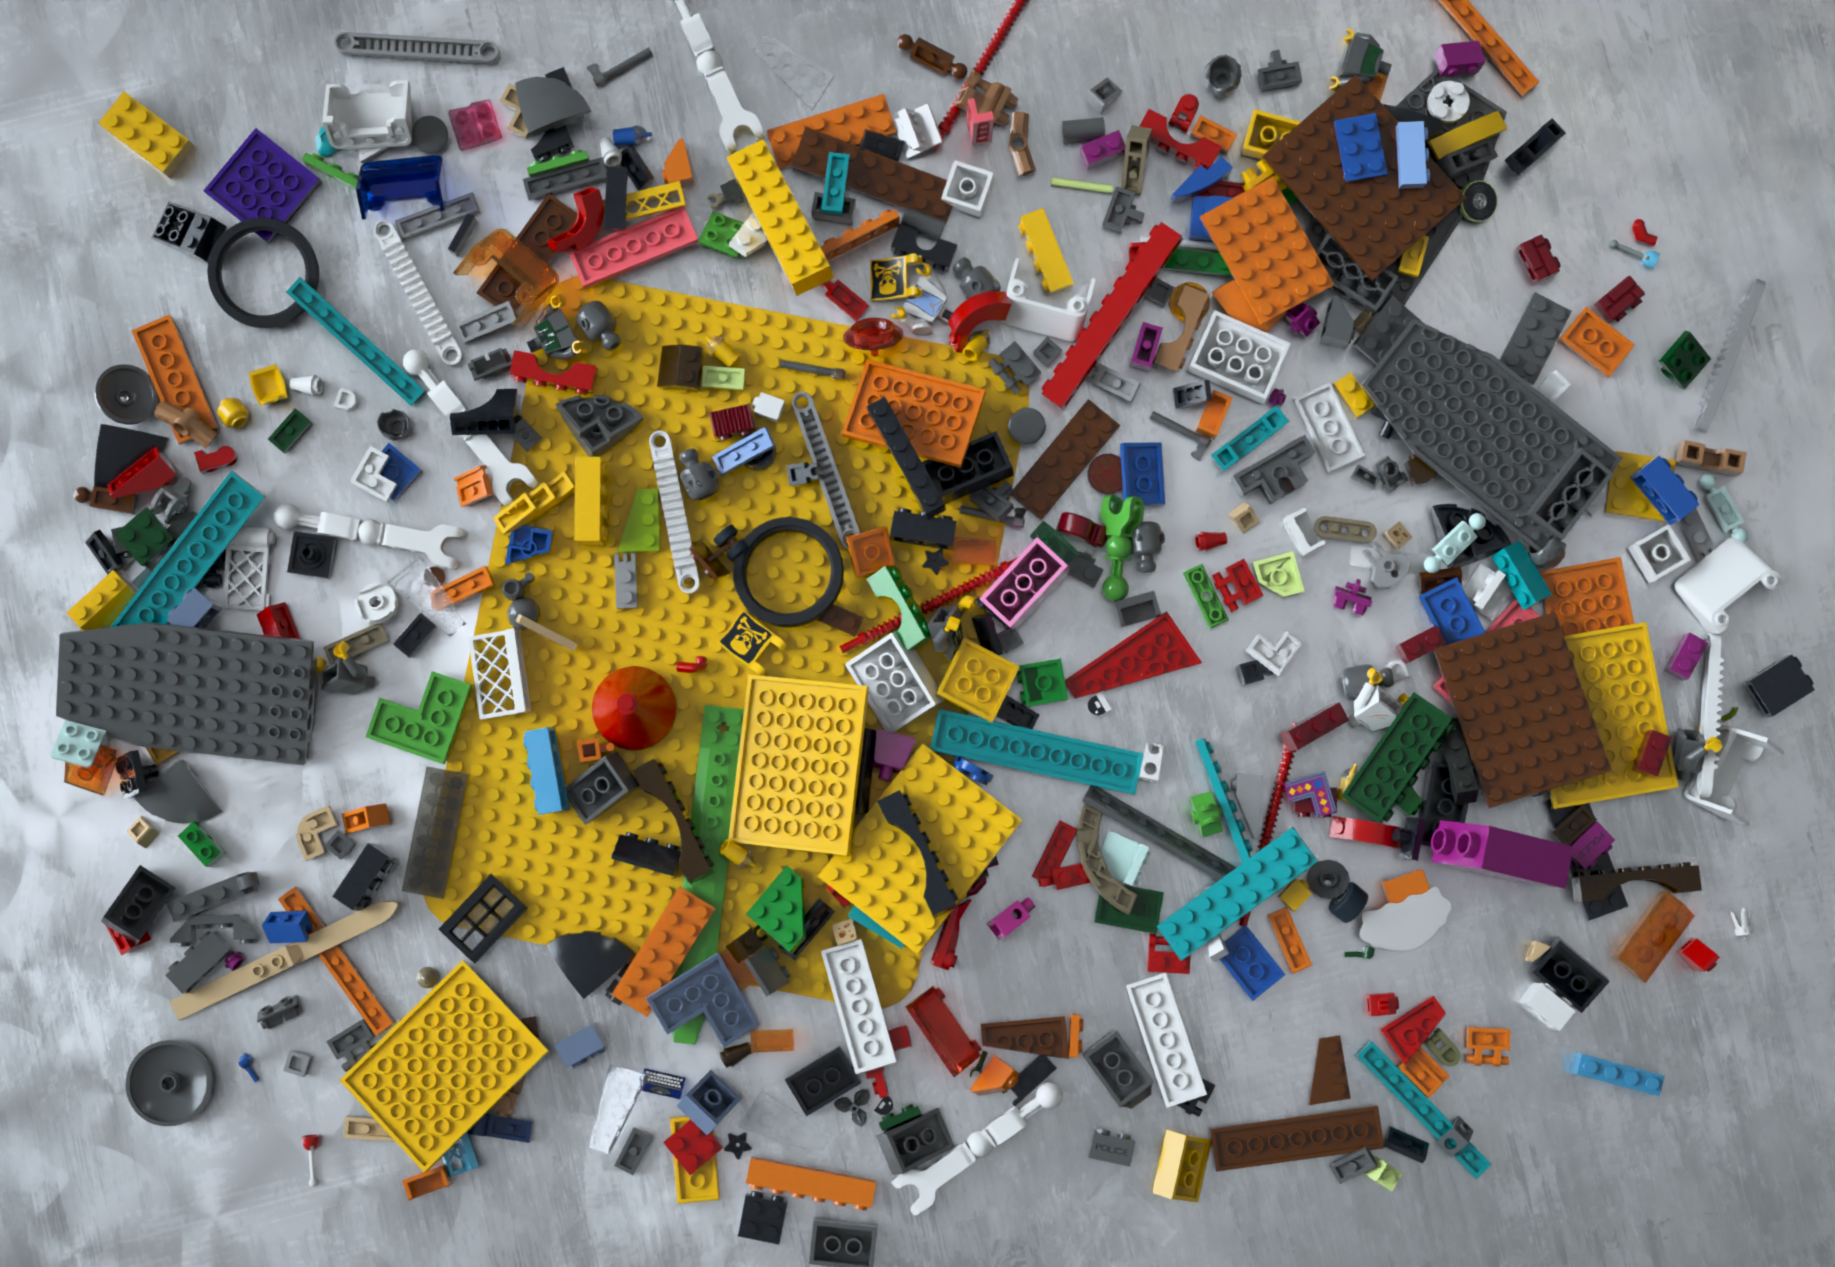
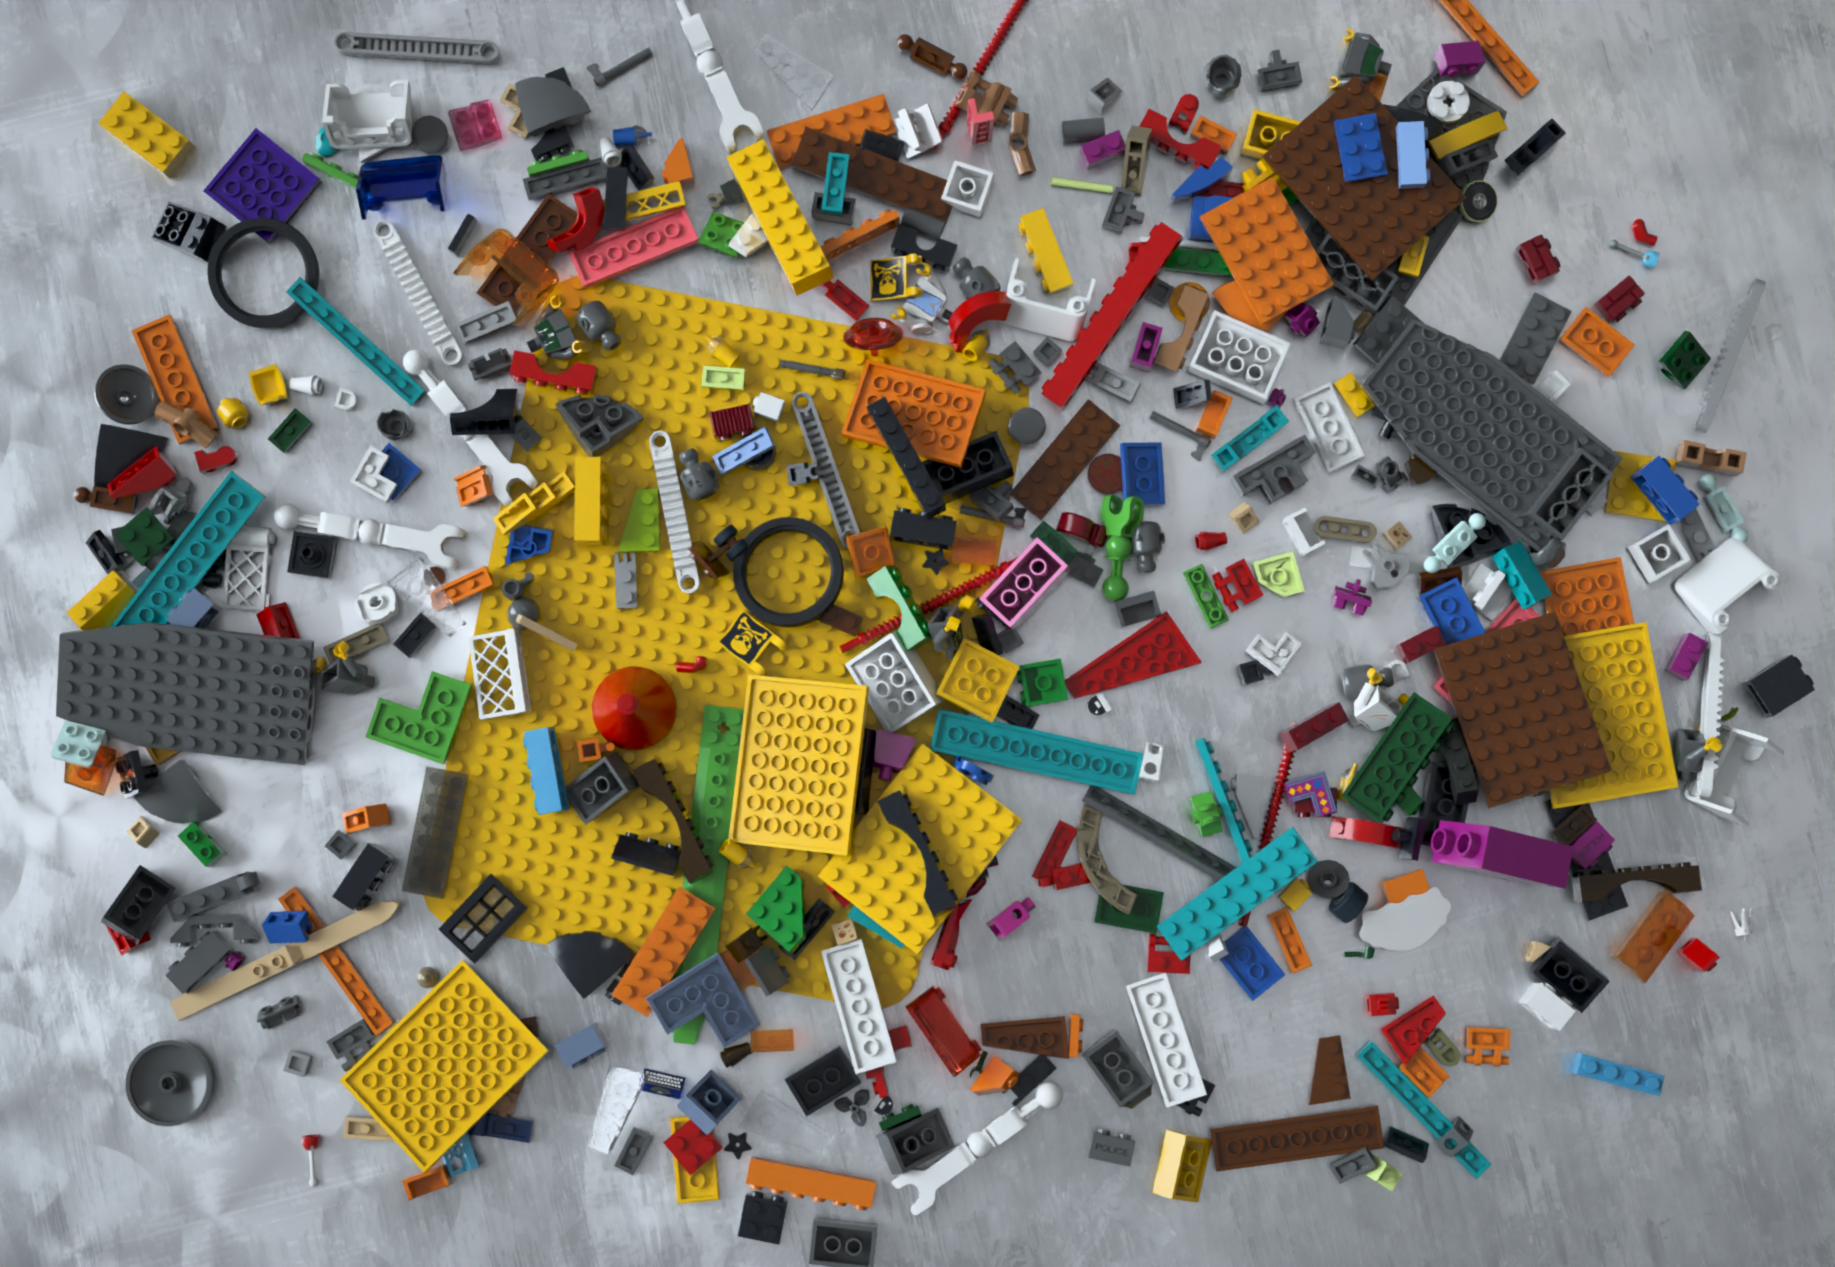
(244, 1063): blue hand -> none
(309, 830): tan plate -> none
(433, 218): light grey tile -> none
(680, 367): dark brown slope -> none
(1124, 857): light aqua bracket -> none
(1651, 753): dark red brick -> none

